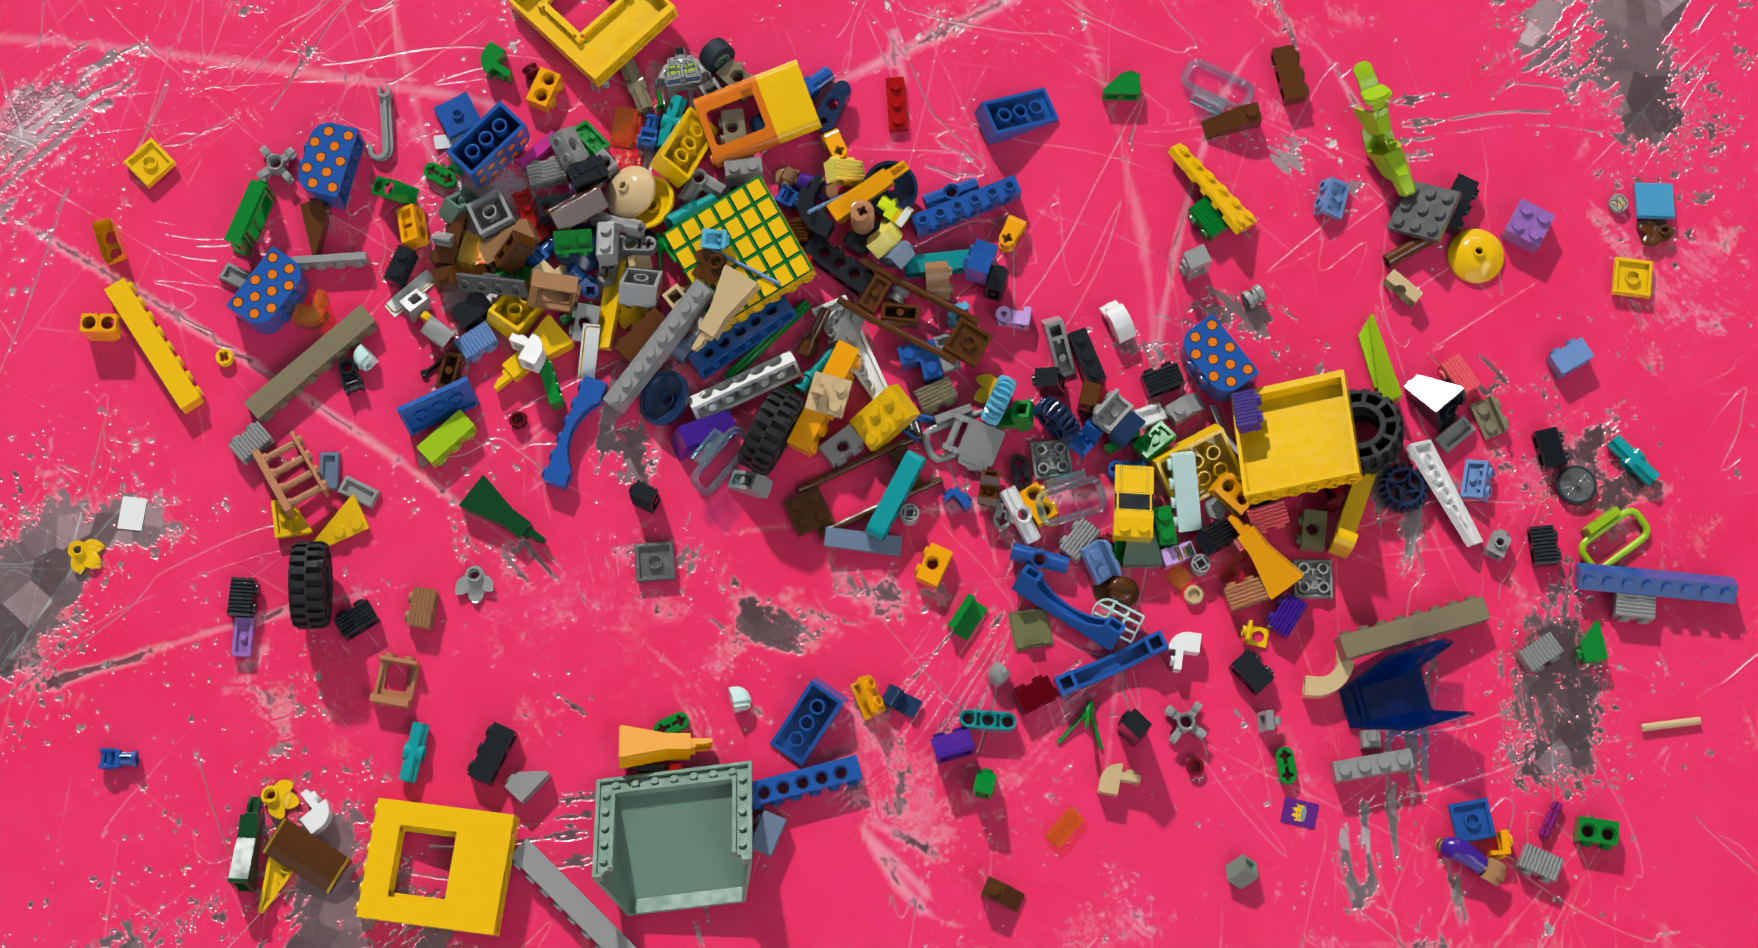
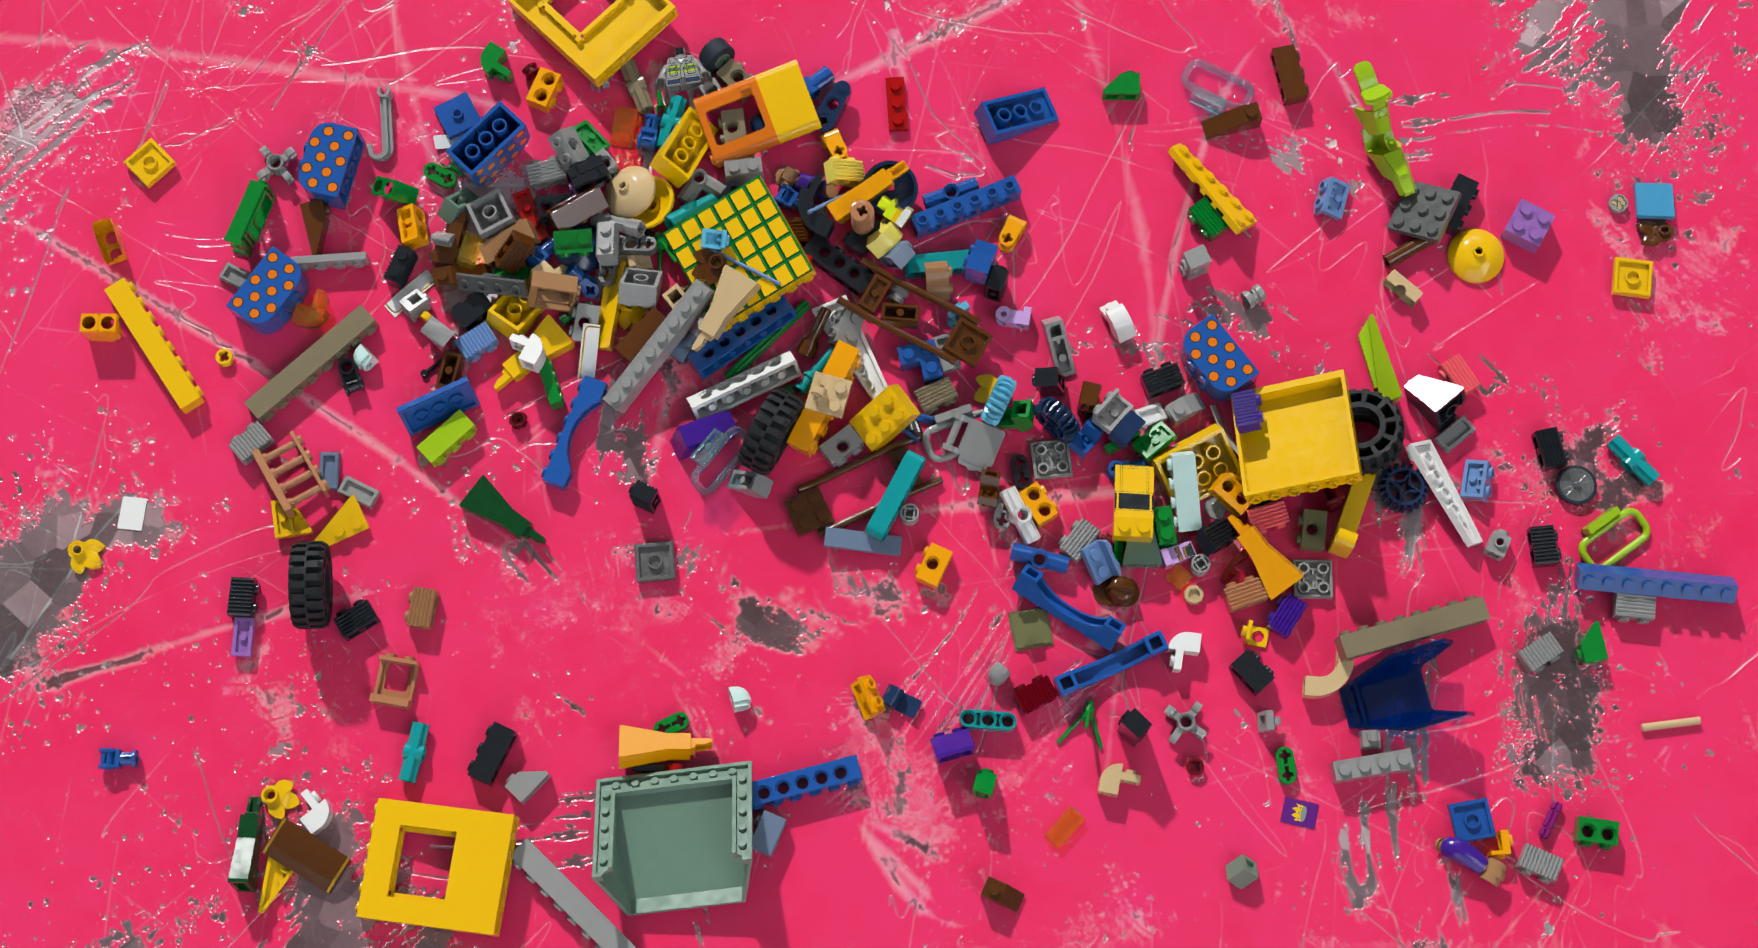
(474, 587): light grey plate -> none
(537, 152): dark pink piece -> none
(664, 398): dark blue dish -> none
(809, 720): blue slope -> none
(962, 499): blue bracket -> none
(967, 617): green panel -> none
(1066, 483): clear light blue bar -> none
(1086, 357): black brick -> none
(1125, 616): light aqua window -> none
(1489, 417): dark tan bracket -> none
(1570, 357): medium blue brick -> none

